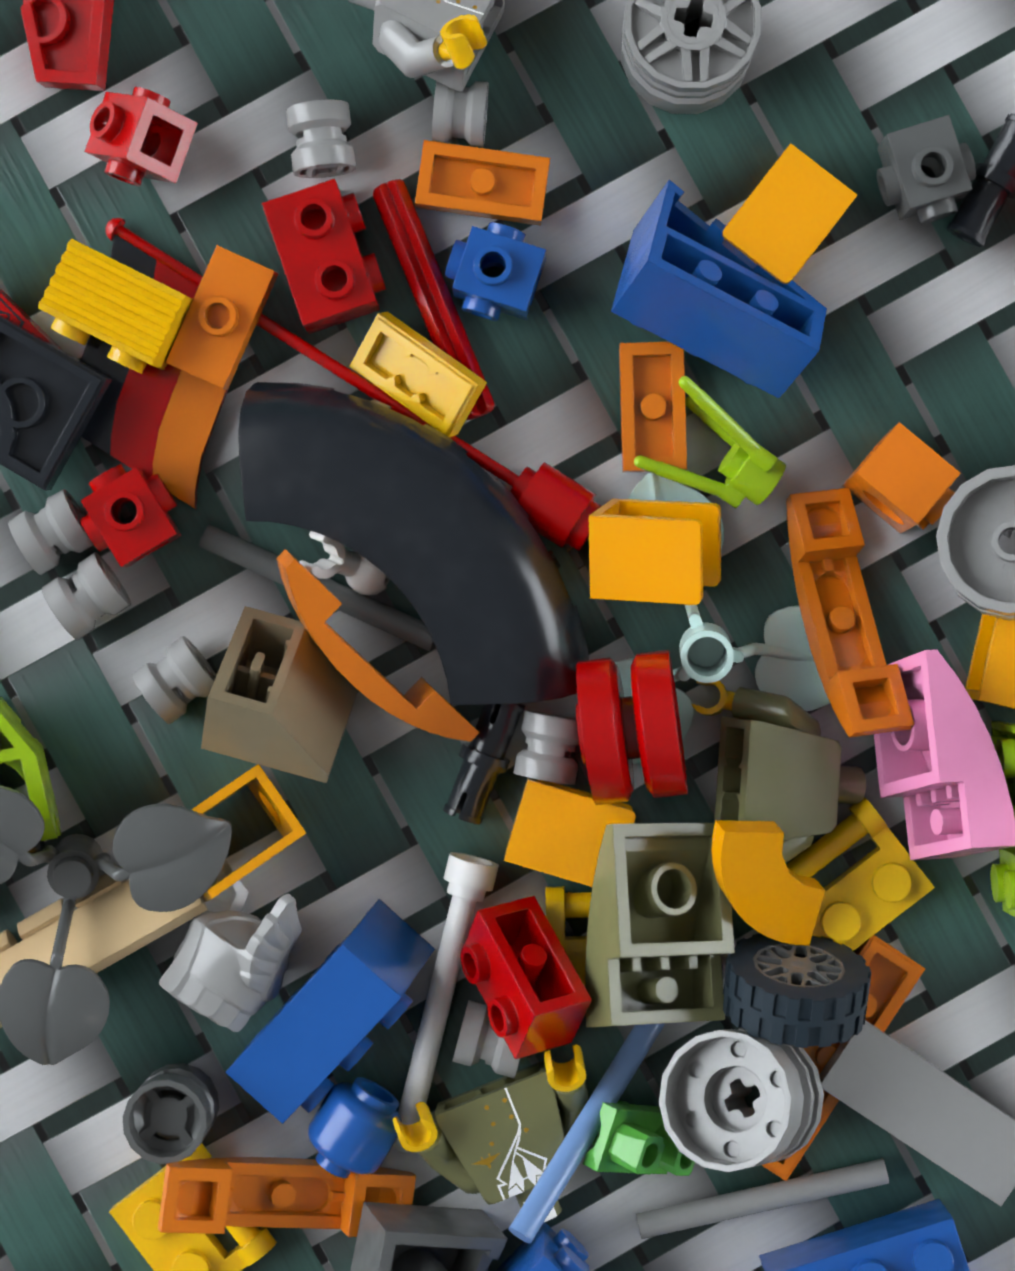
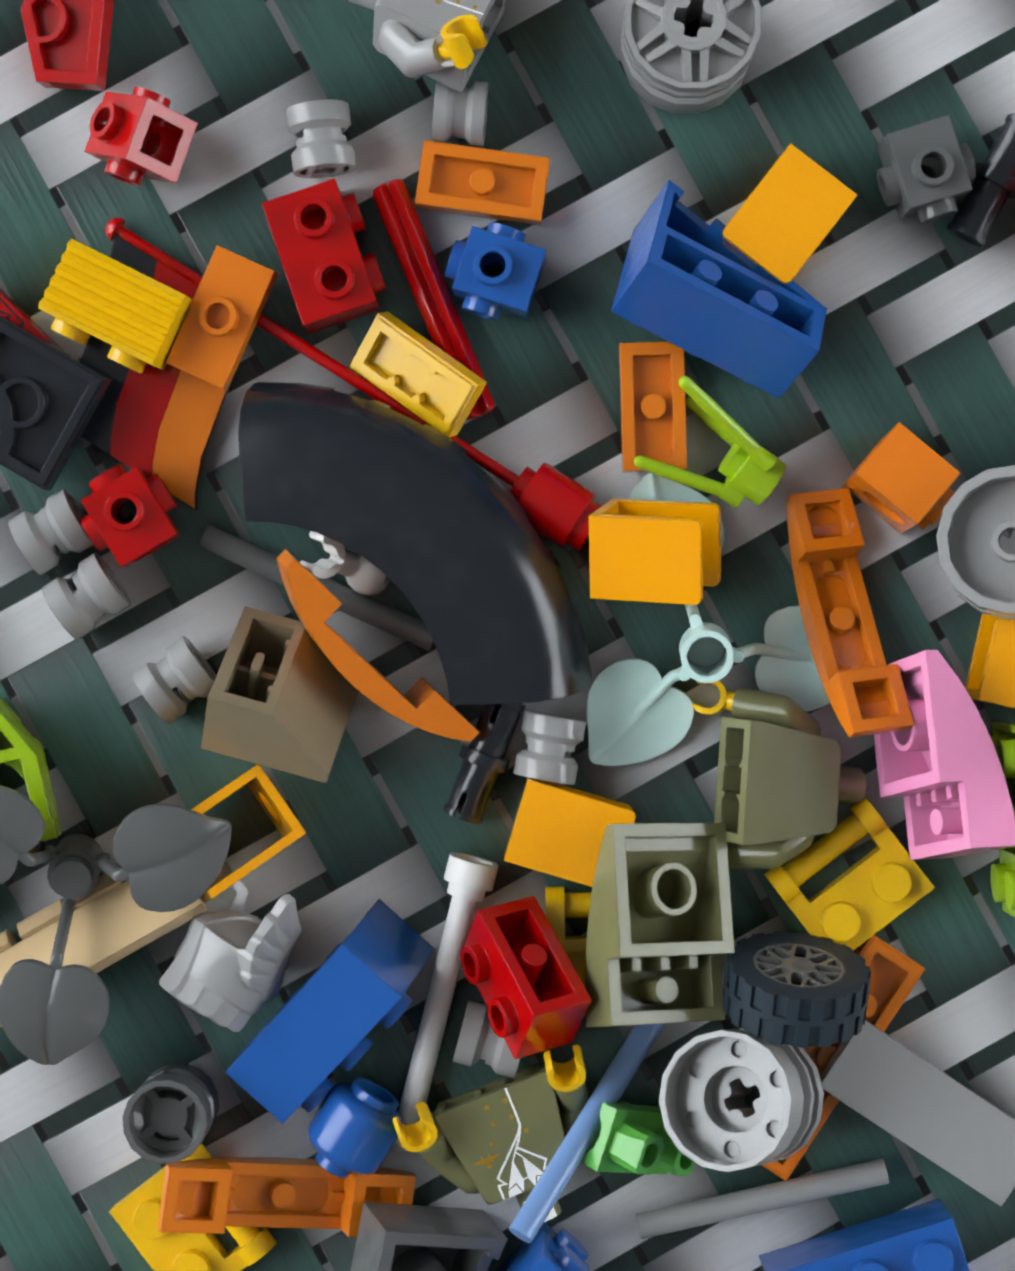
(632, 727): red wheel -> none
(760, 885): light orange tile -> none

